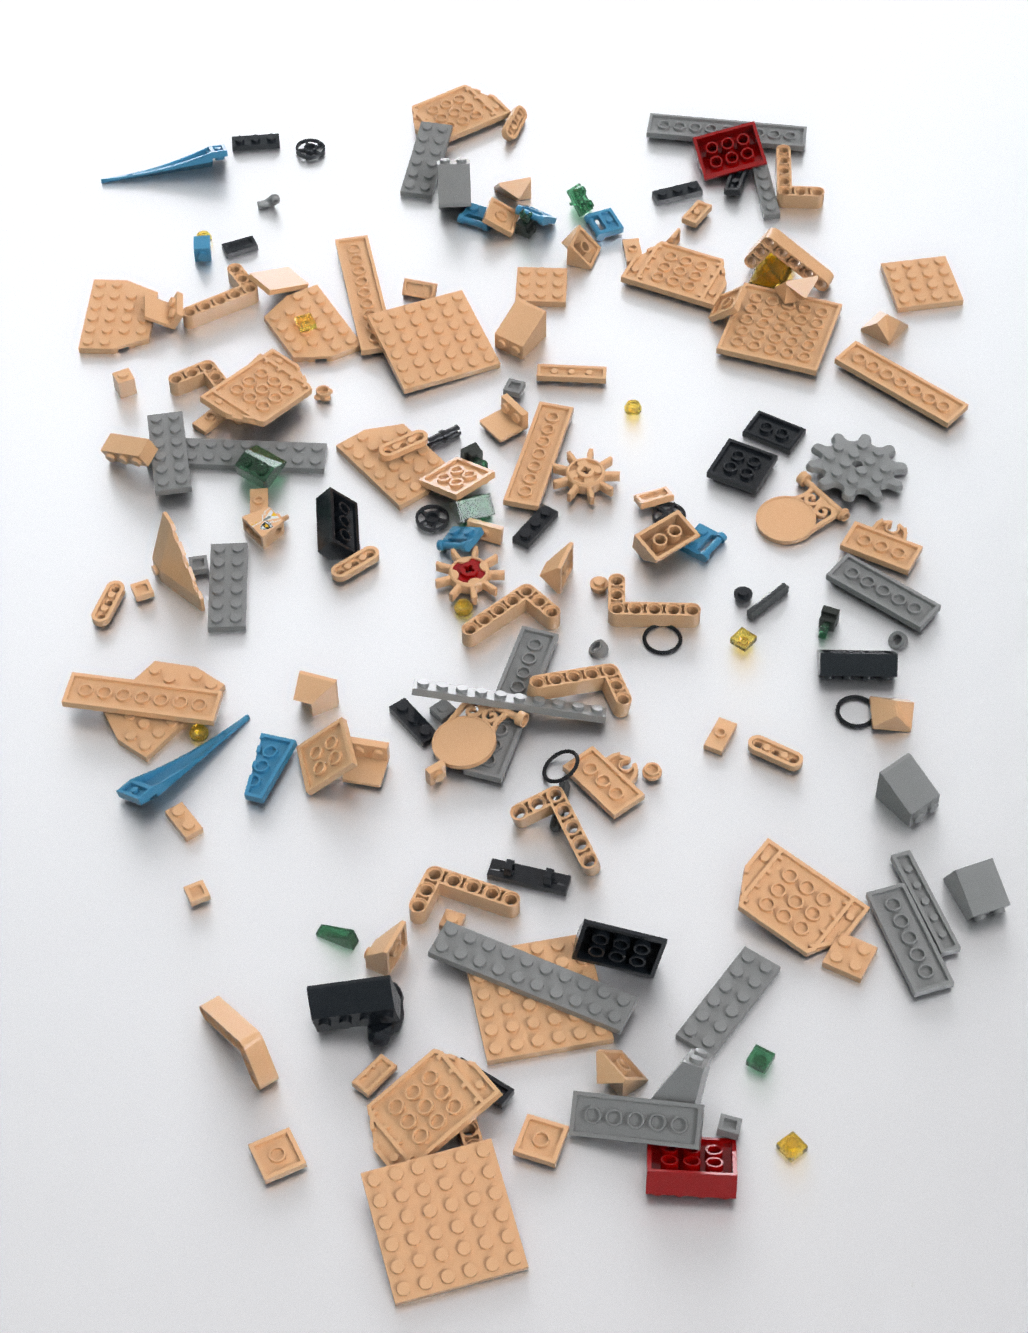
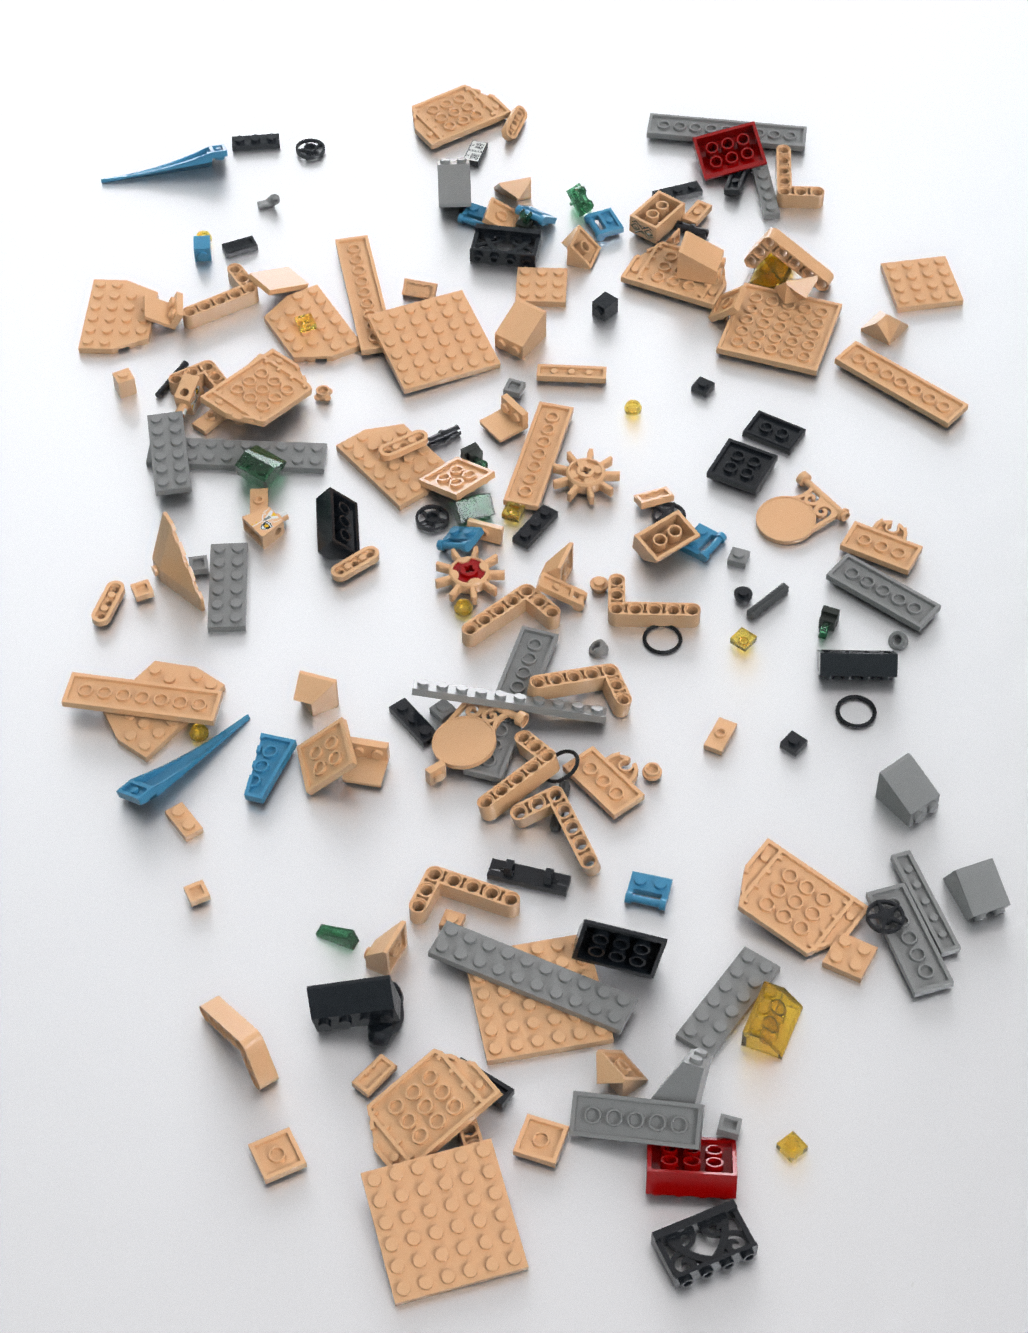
(129, 450): light nougat brick -> none
(165, 386): none -> black bar
(188, 394): none -> light nougat torso
(422, 167): light grey plate -> none
(476, 152): none -> tile
(495, 235): none -> black fence
(513, 511): none -> clear yellow plate
(540, 767): none -> light nougat beam
(562, 591): none -> light nougat plate
(605, 306): none -> black brick
(631, 248): light nougat plate -> none
(649, 886): none -> dark azure plate
(656, 217): none -> light nougat brick
(699, 260): none -> light nougat slope
(700, 232): none -> black pin
(702, 387): none -> black plate
(708, 1265): none -> black fence
(738, 557): none -> light grey plate
(760, 1059): clear green plate -> none
(771, 1021): none -> clear yellow slope
(785, 758): light nougat plate -> none
(793, 743): none -> black plate
(872, 476): light grey plate -> none
(885, 916): none -> black wheel
(891, 713): light nougat slope -> none

